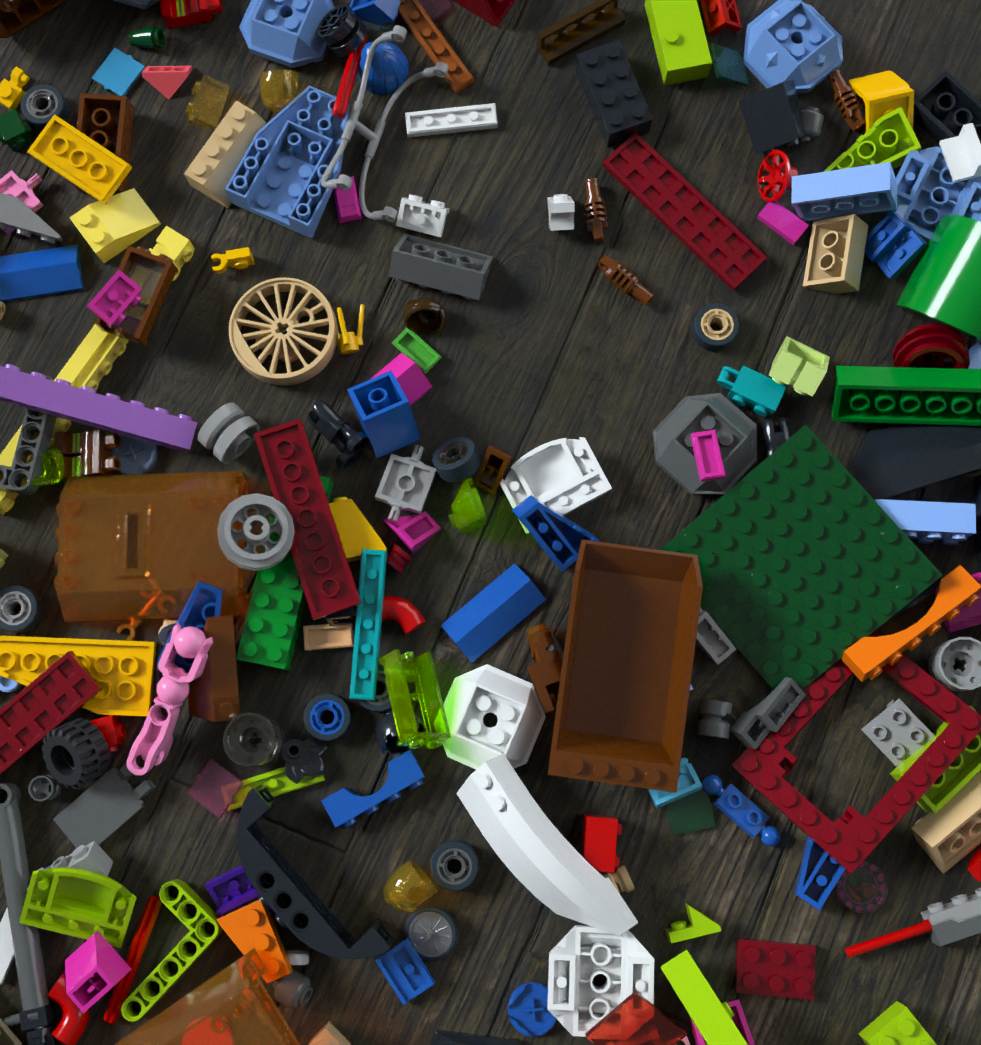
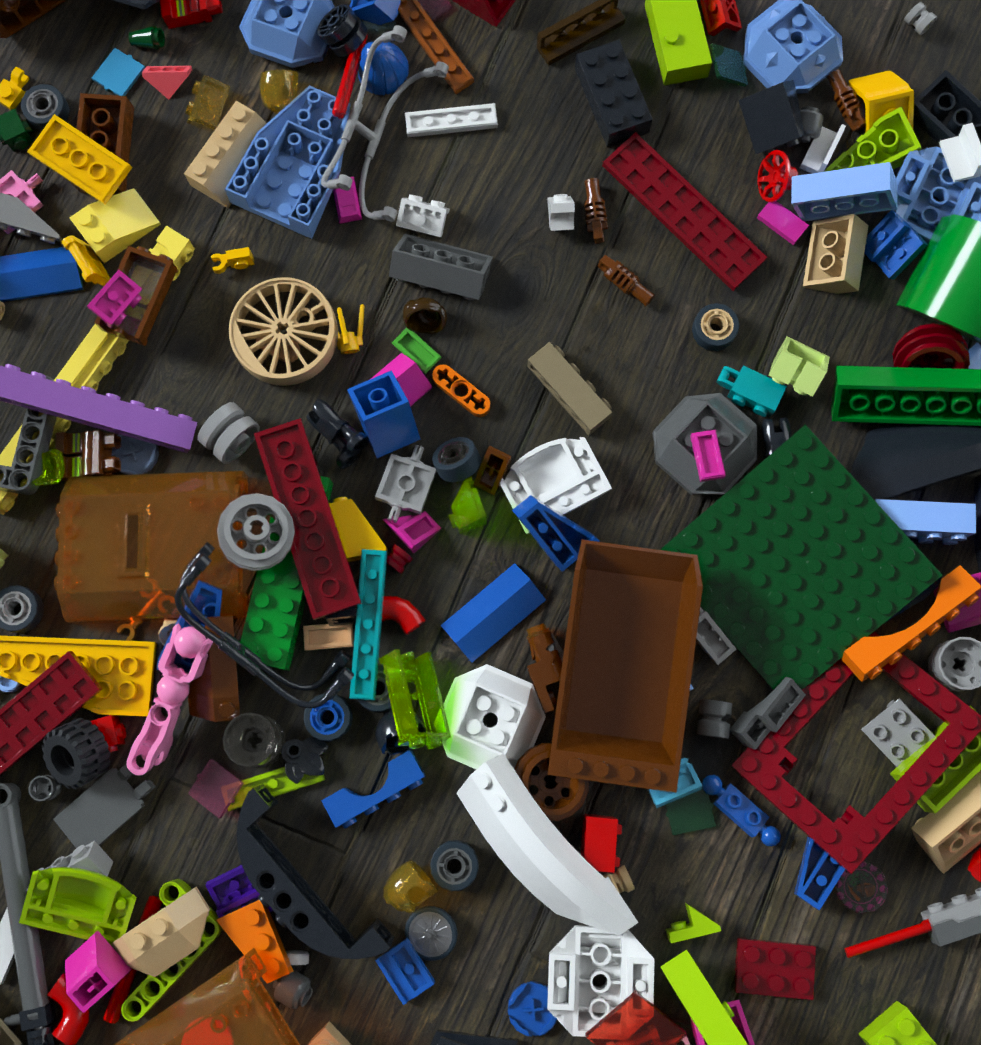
(87, 260): none -> yellow plate
(165, 935): none -> tan wedge
(244, 655): none -> black bar
(443, 385): none -> orange beam
(562, 806): none -> reddish brown wheel
(569, 388): none -> dark tan brick
(821, 150): none -> white panel
(920, 18): none -> light grey wheel

